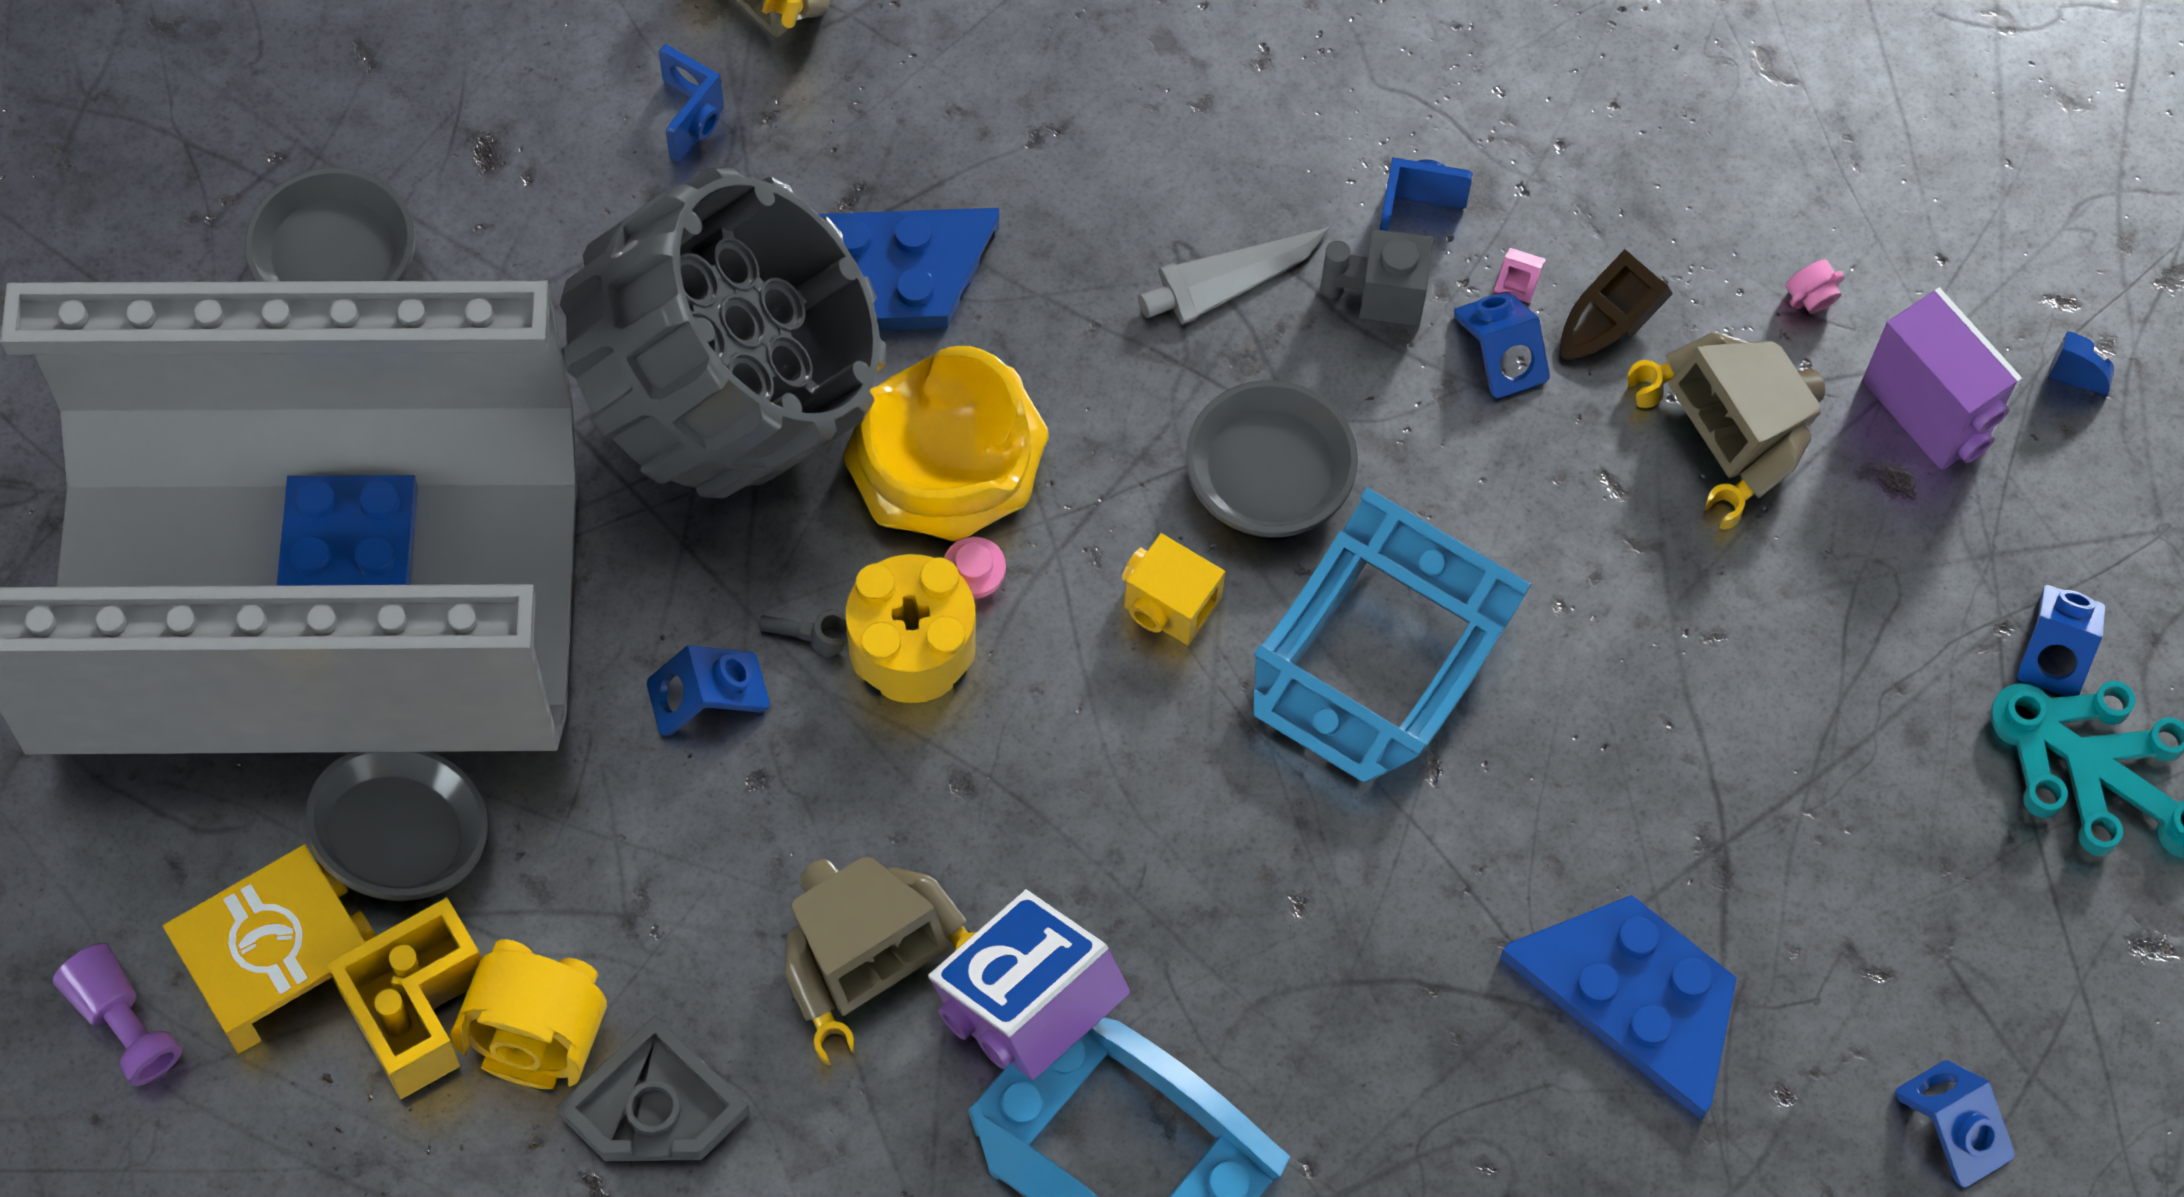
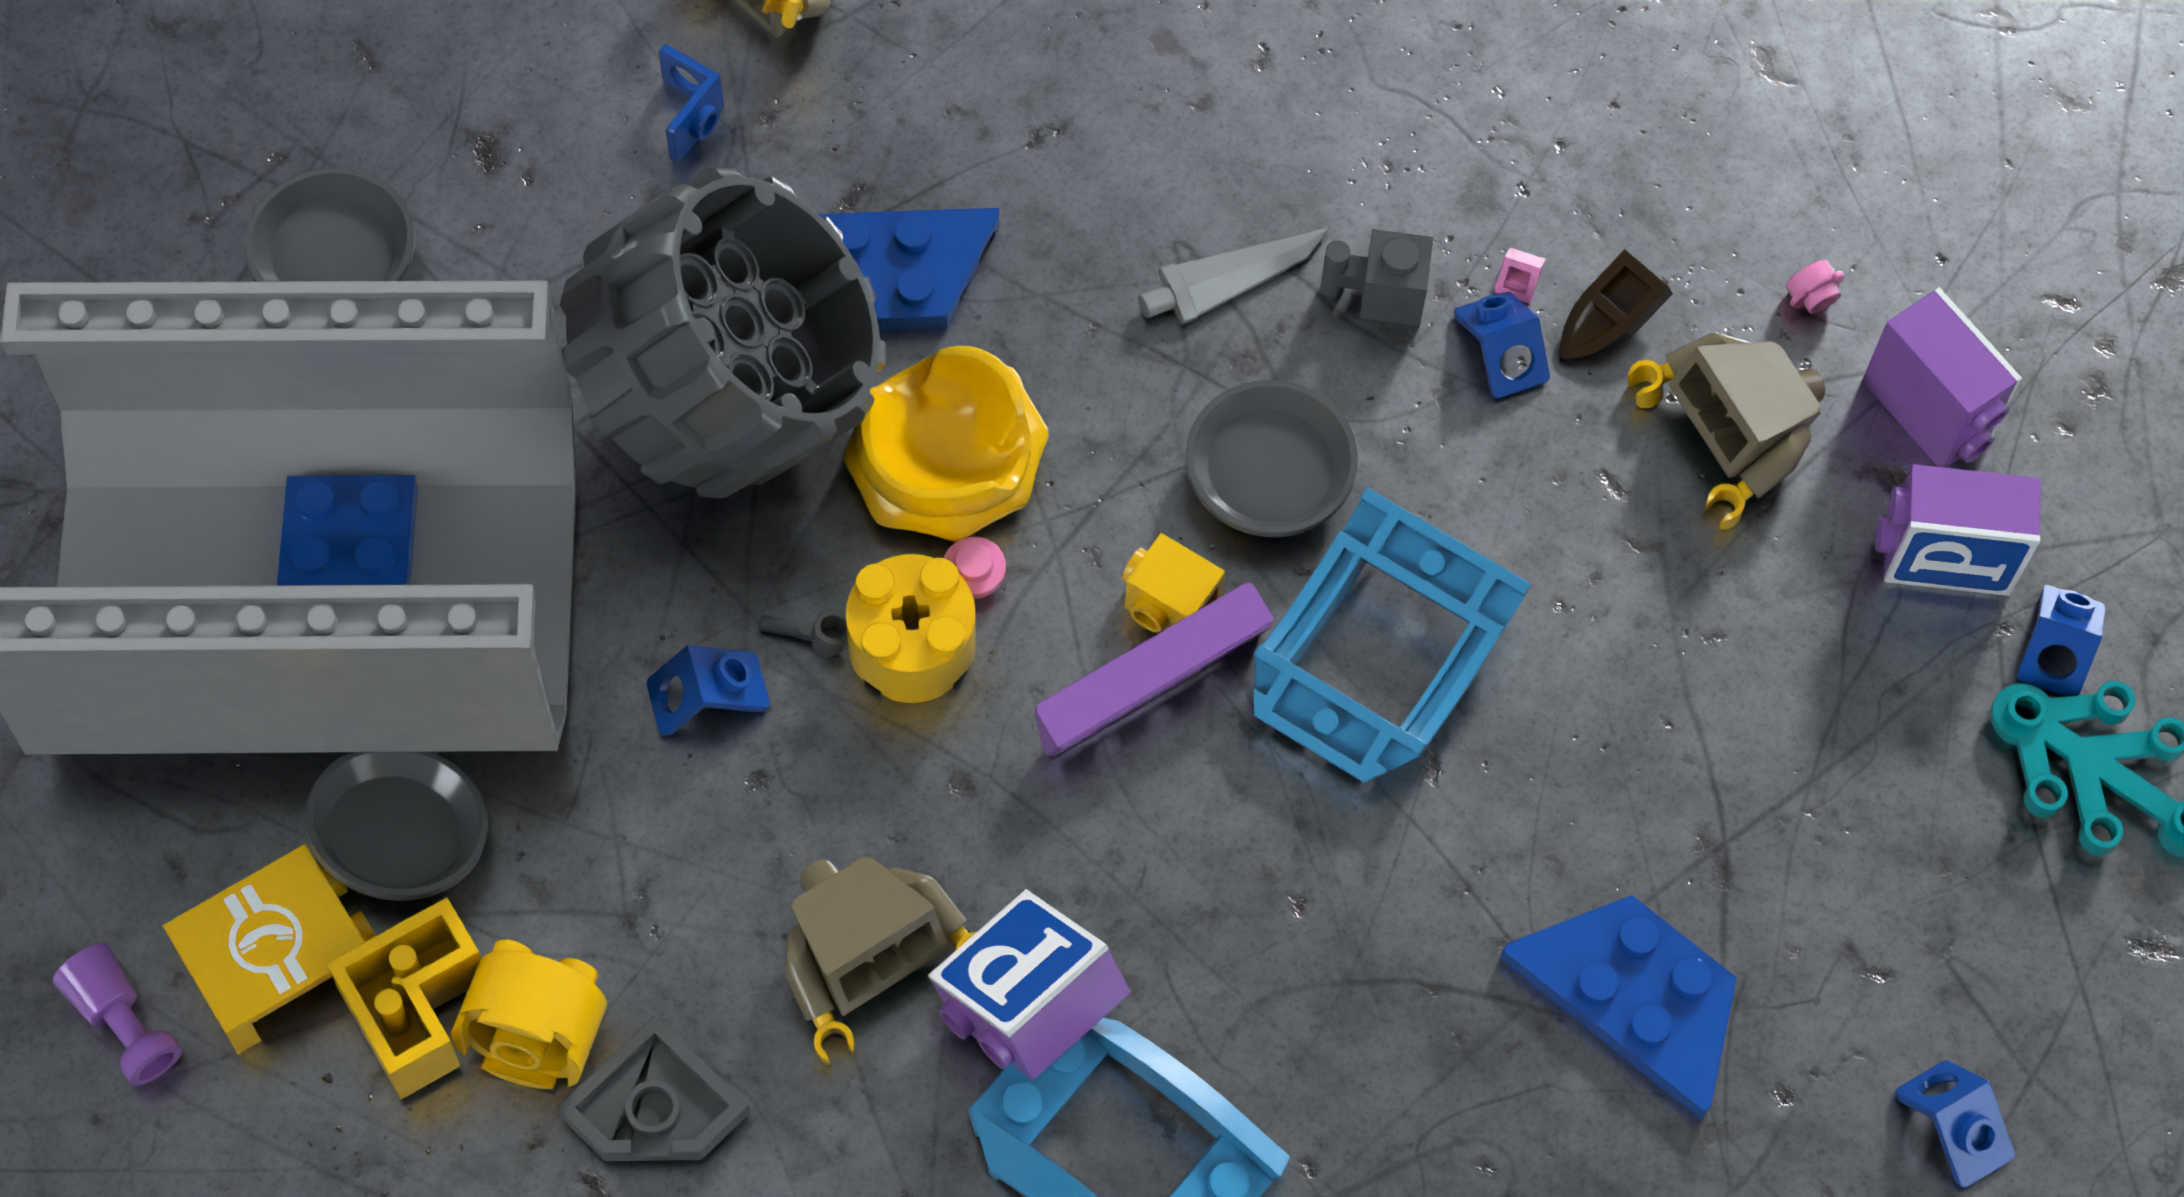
(1151, 668): none -> medium lavender slope
(1426, 183): blue bracket -> none
(1960, 529): none -> piece
(2080, 366): blue tile -> none

